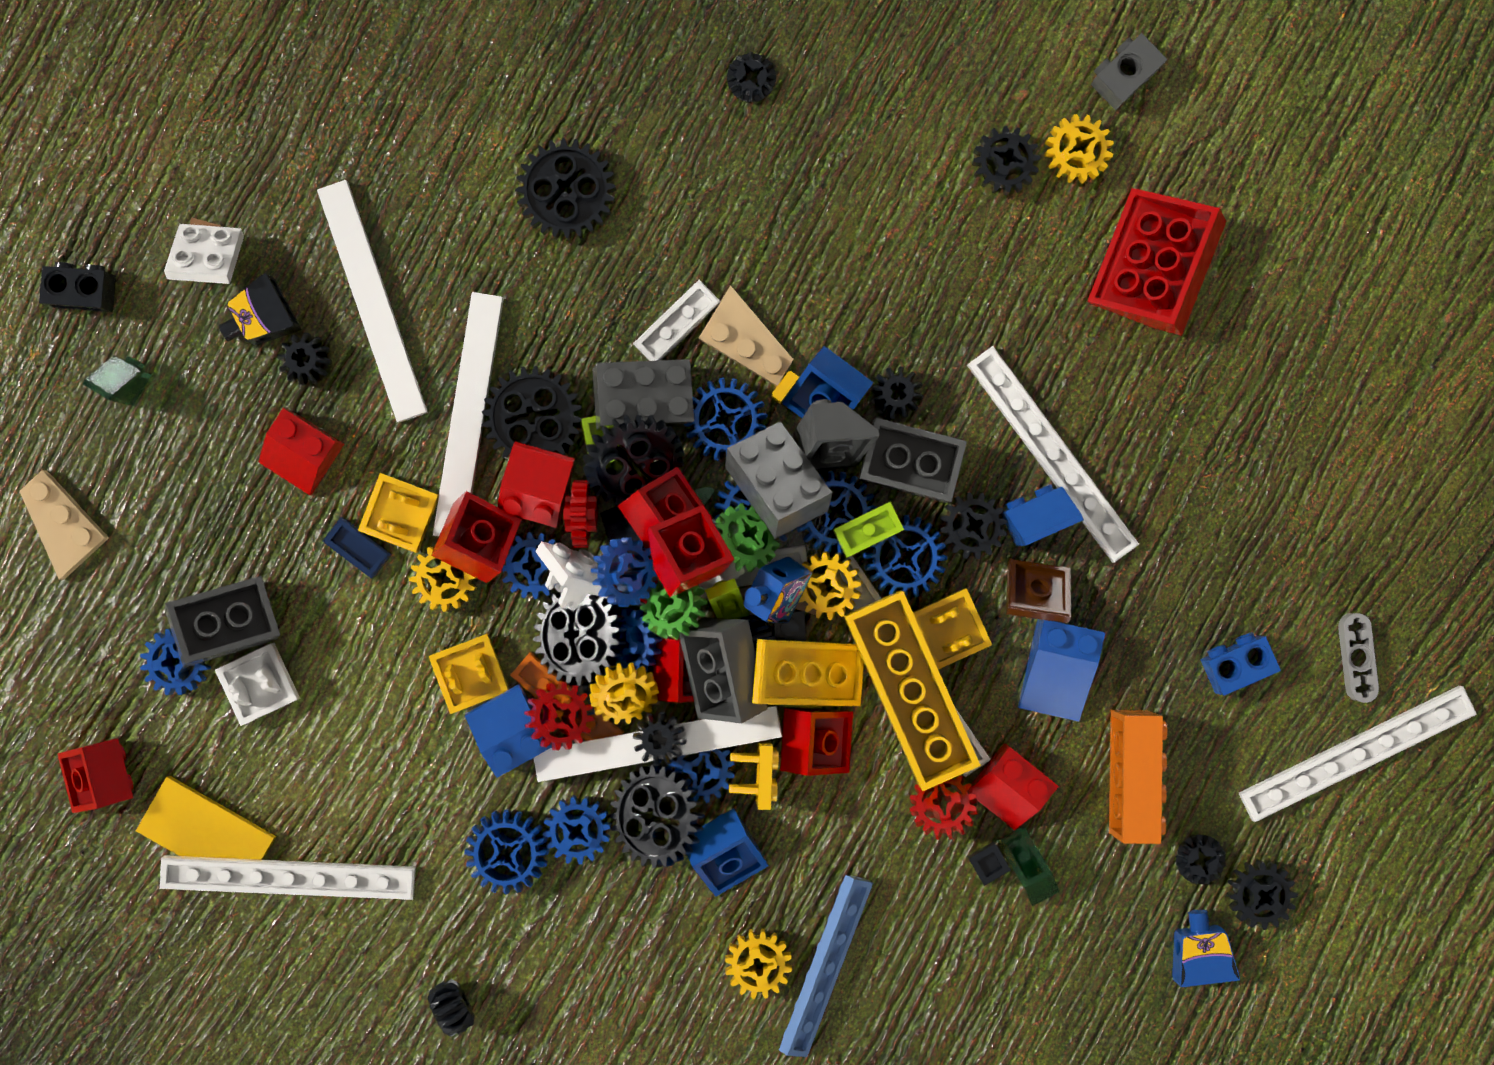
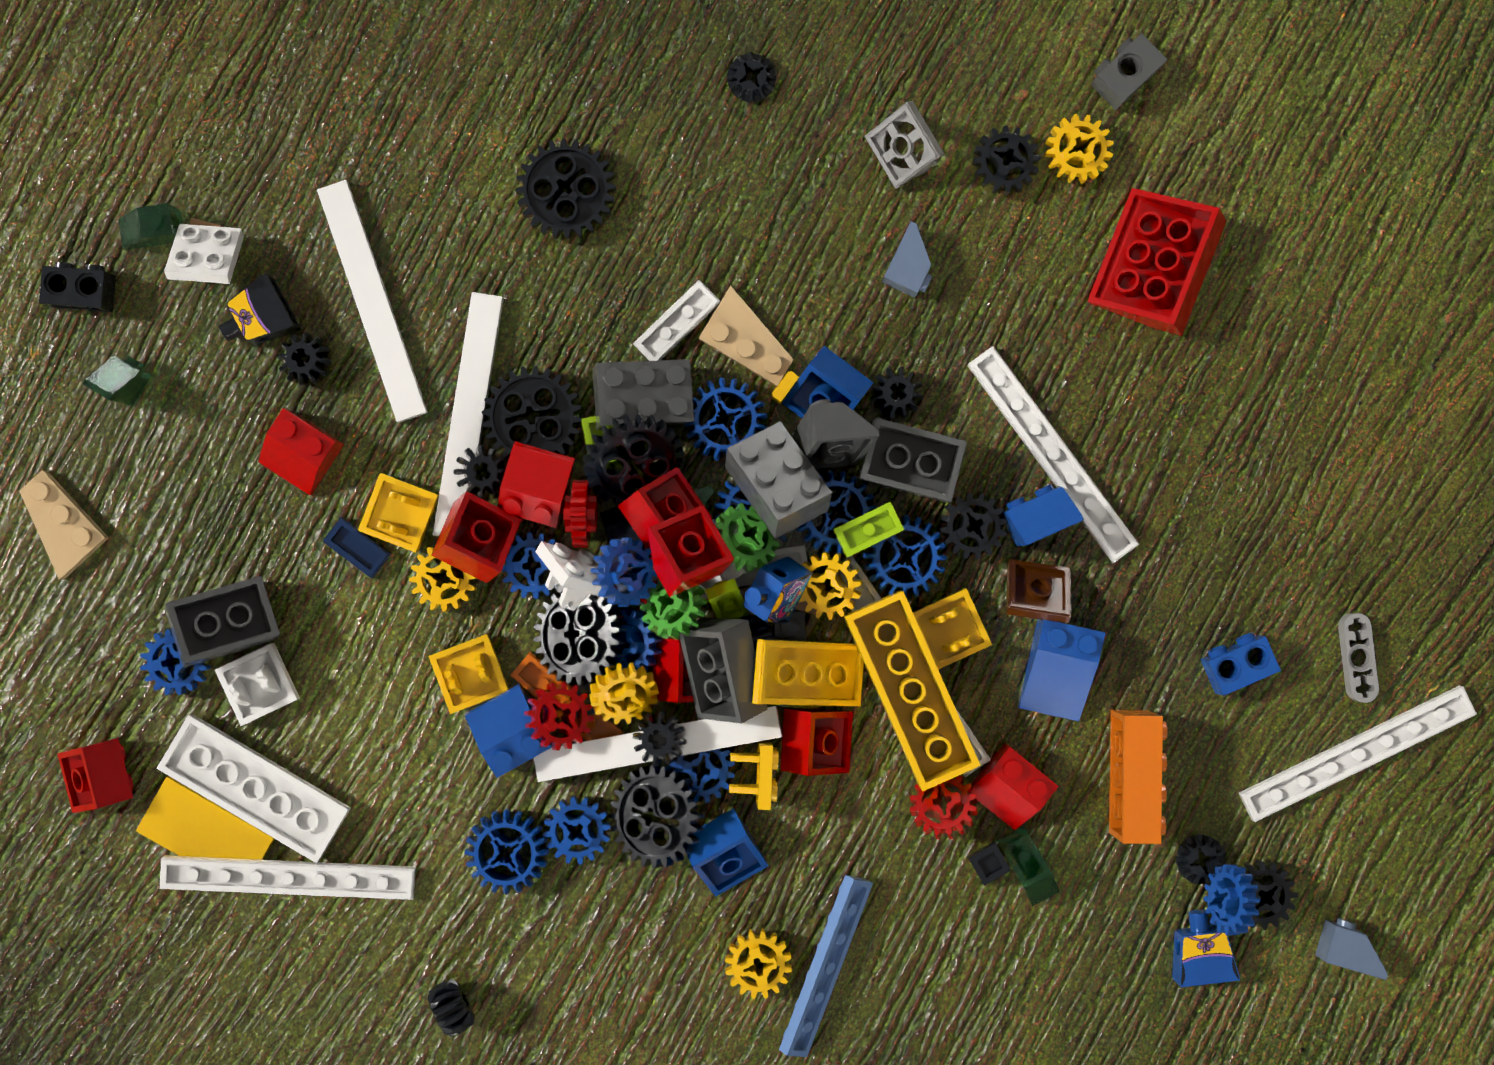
(149, 226): none -> clear green slope
(253, 788): none -> white plate
(470, 474): none -> black gear
(877, 141): none -> light grey piece
(910, 264): none -> sand blue slope
(1231, 899): none -> blue gear
(1349, 948): none -> sand blue slope

